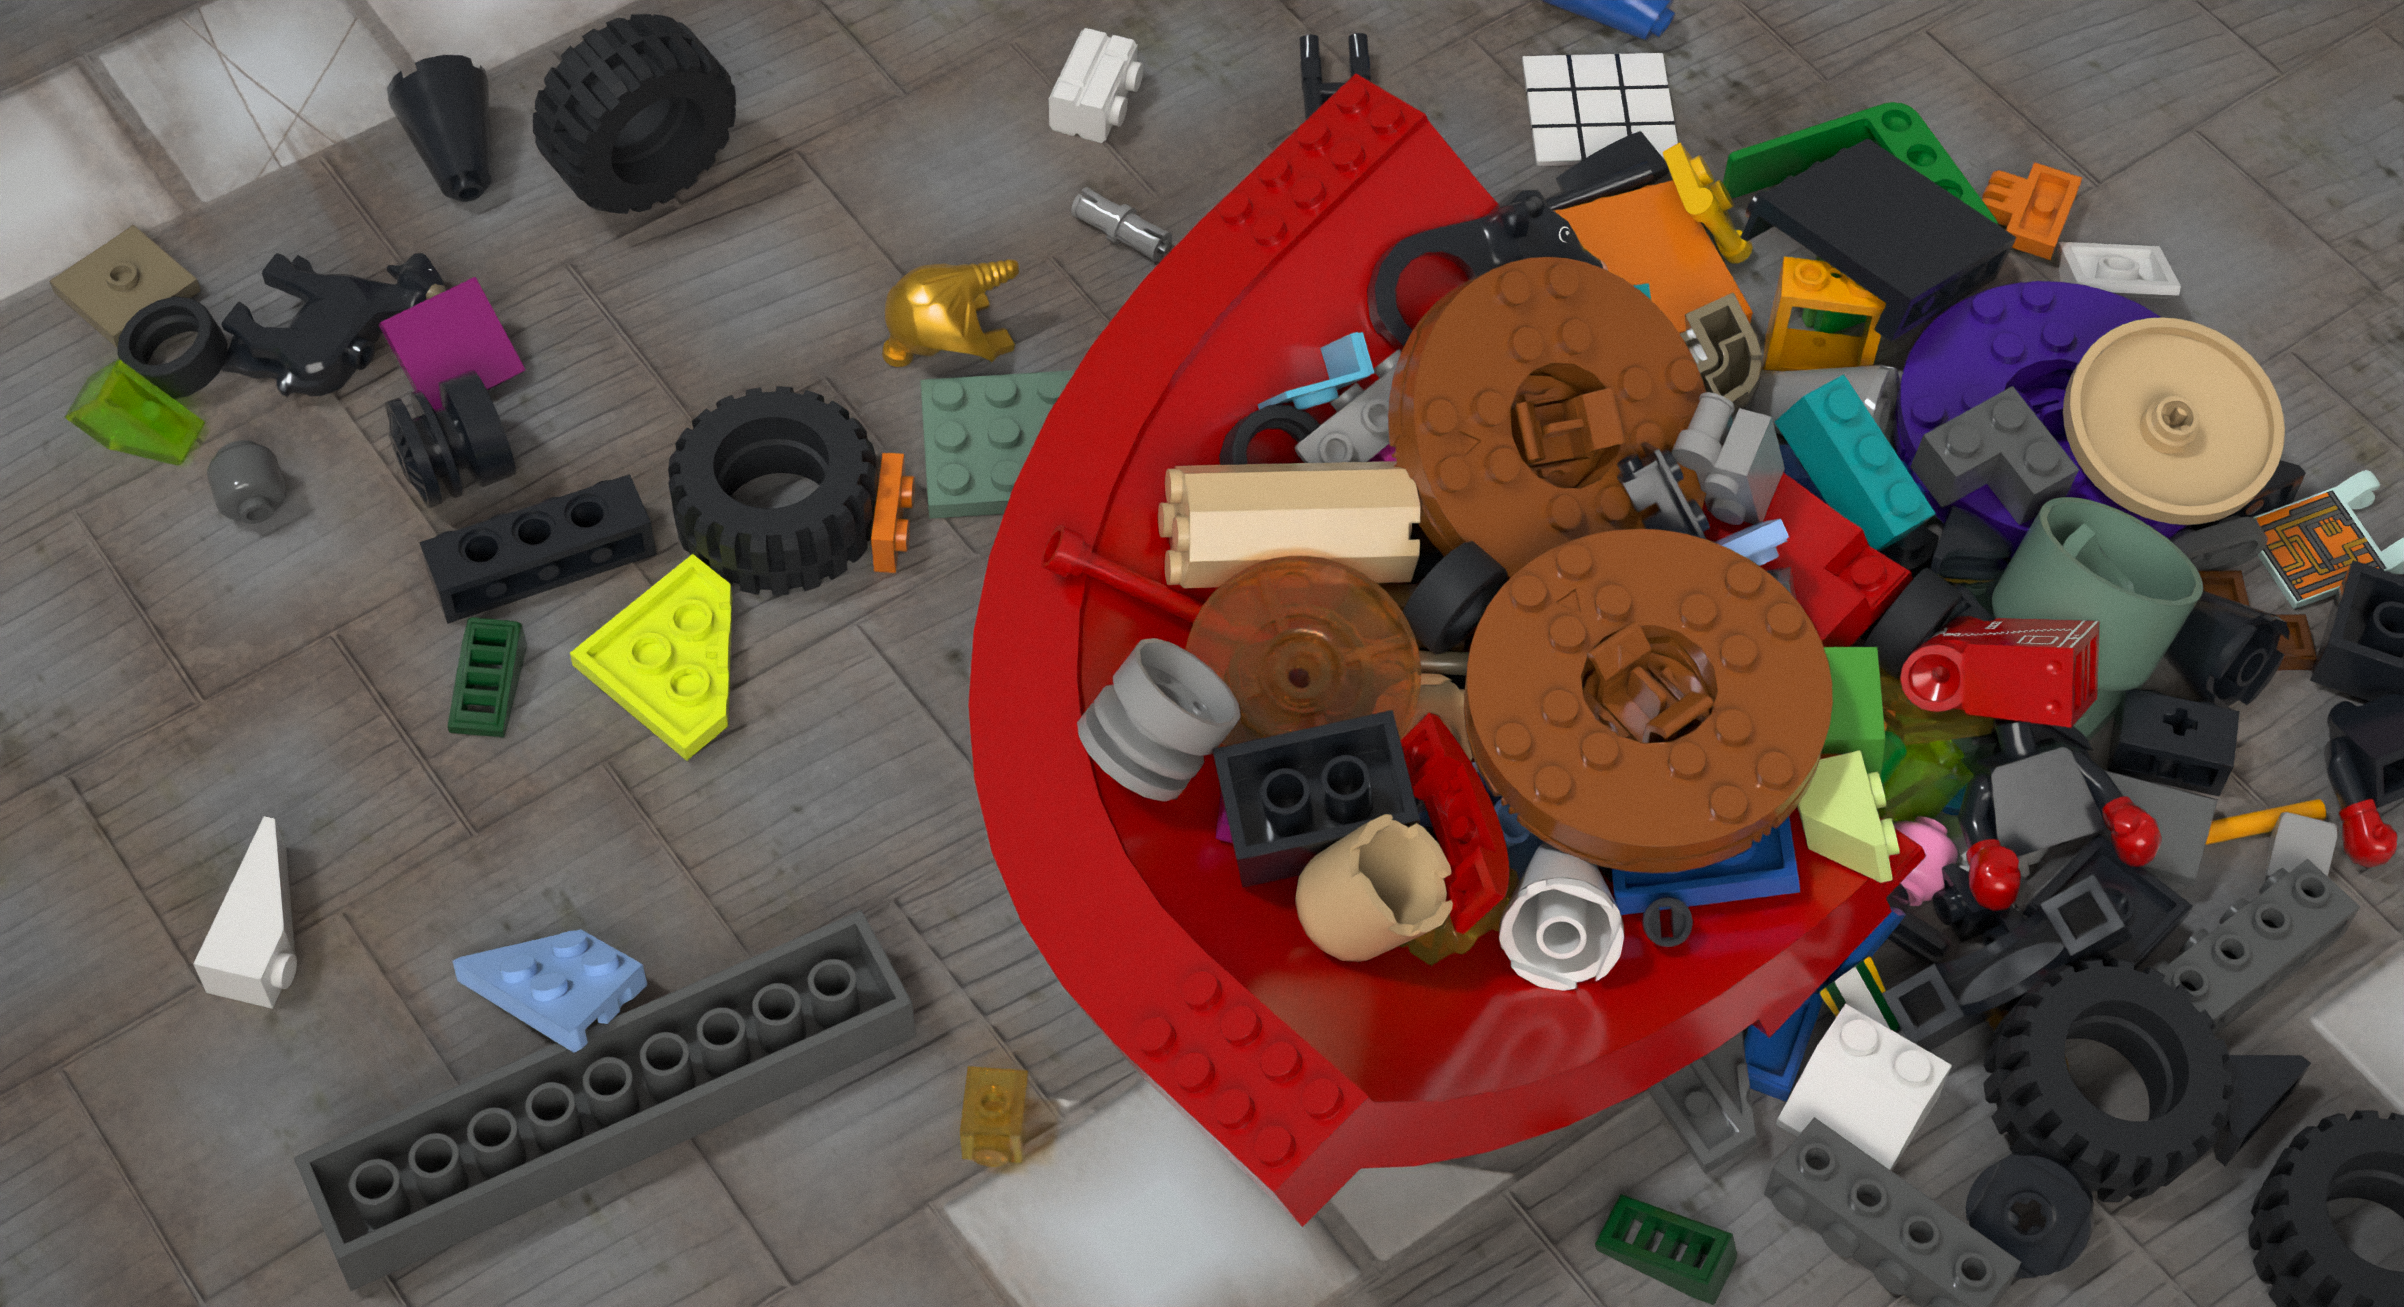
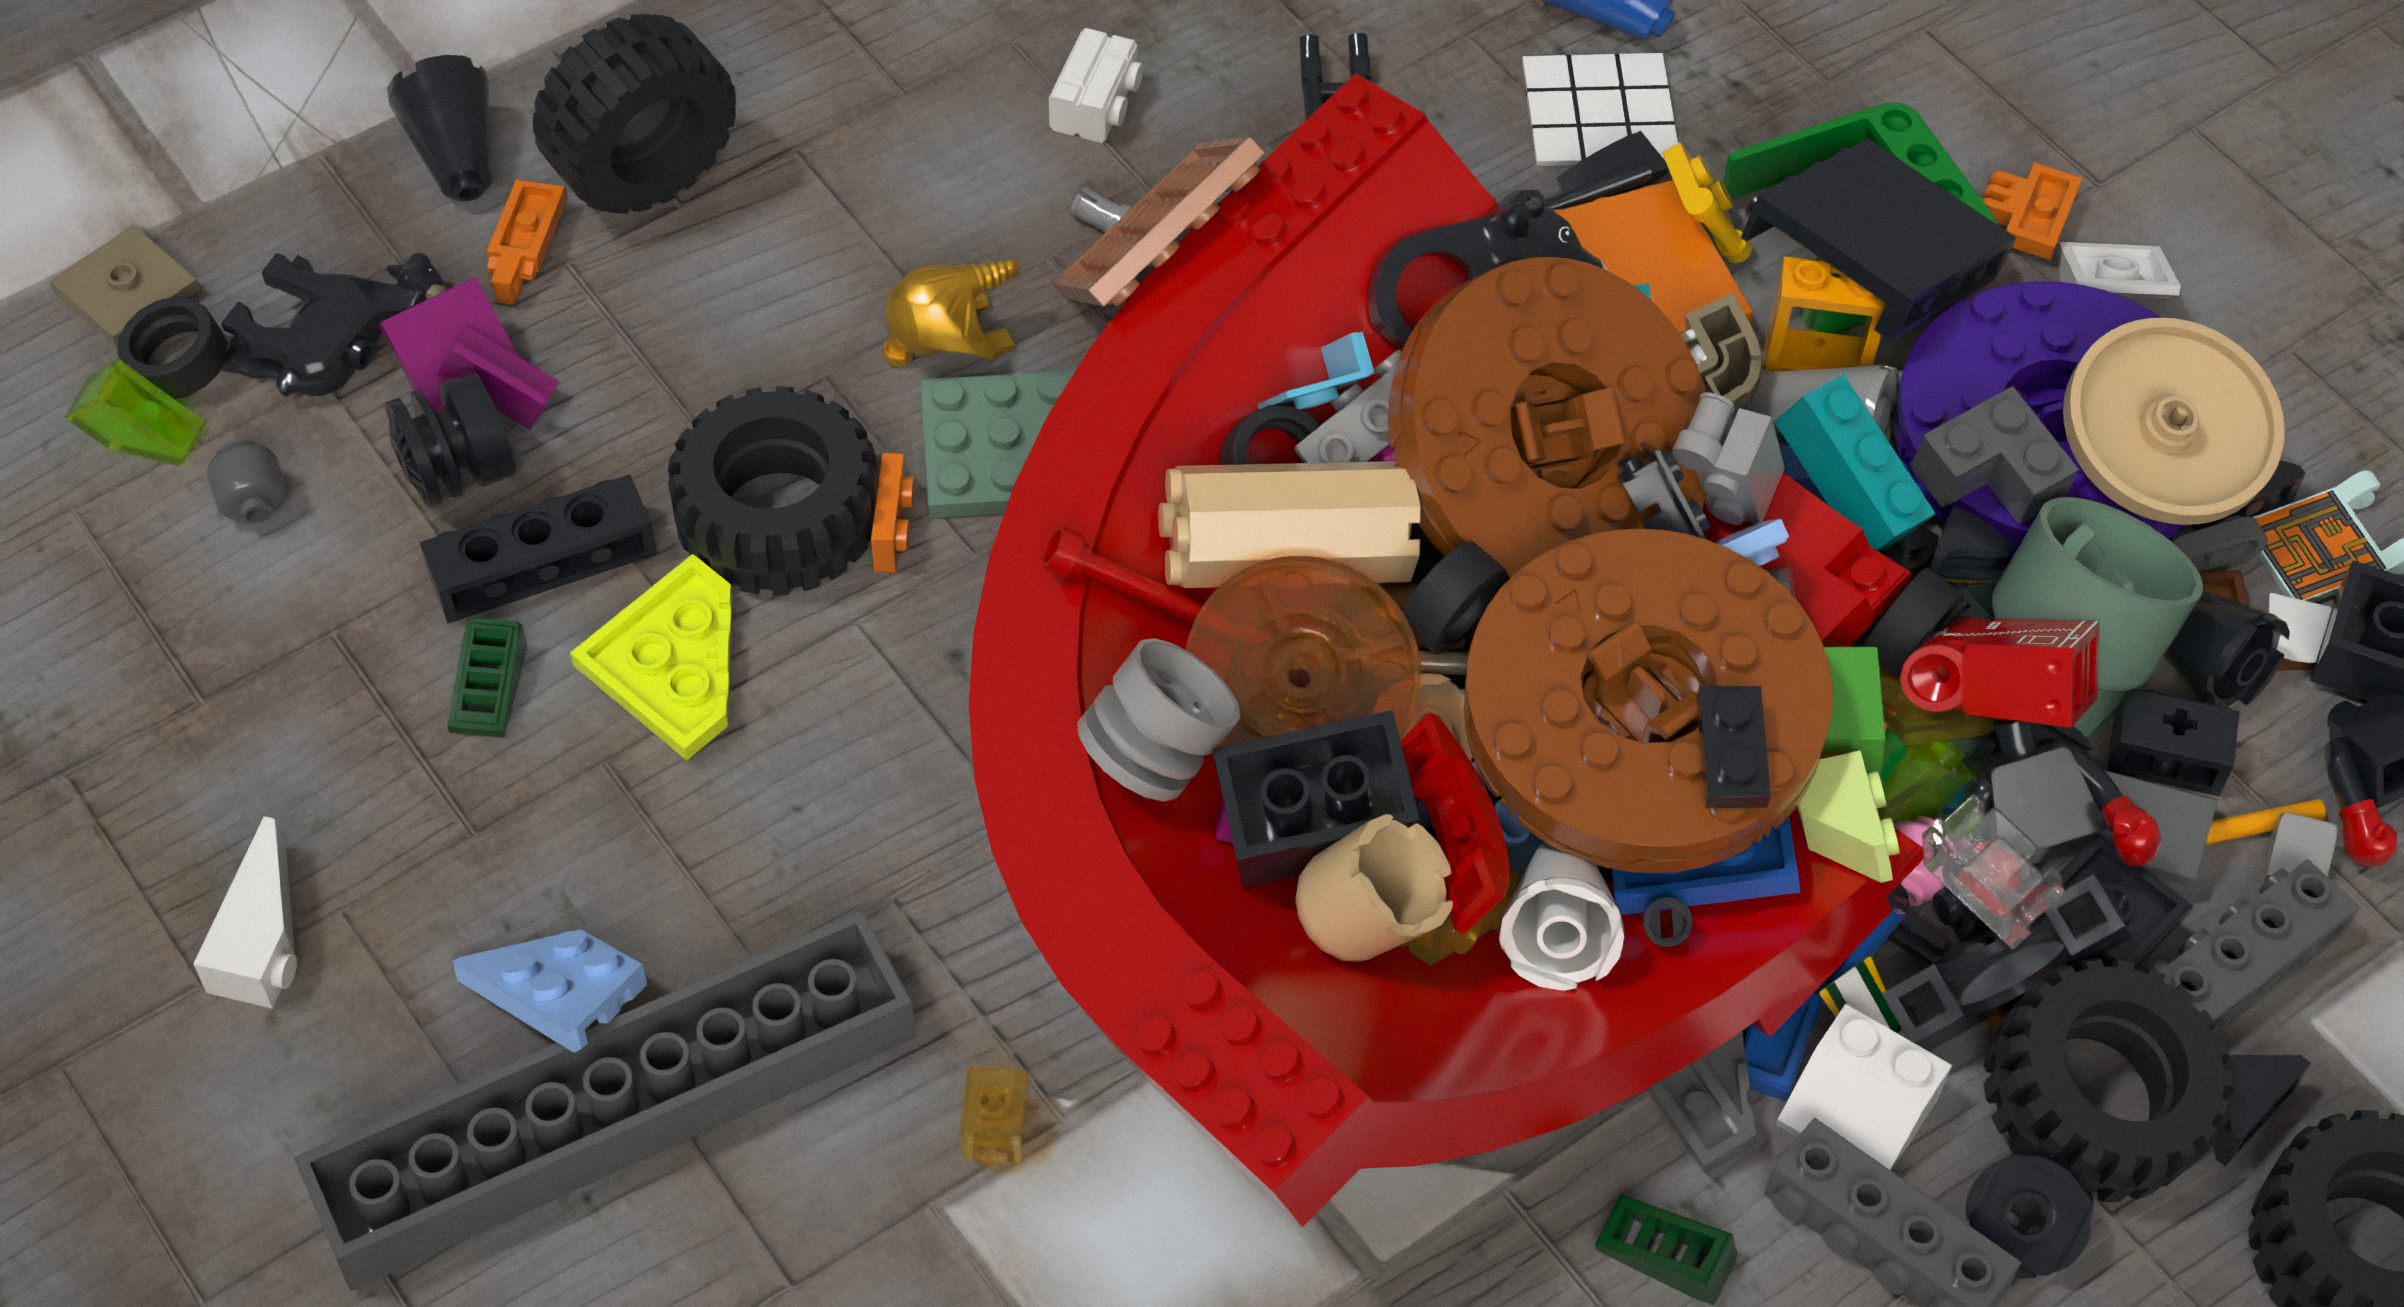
(512, 383): none -> magenta panel
(523, 236): none -> orange hinge
(1149, 228): none -> nougat plate
(1733, 747): none -> black plate
(1988, 869): none -> clear panel
(2306, 626): none -> white sticker

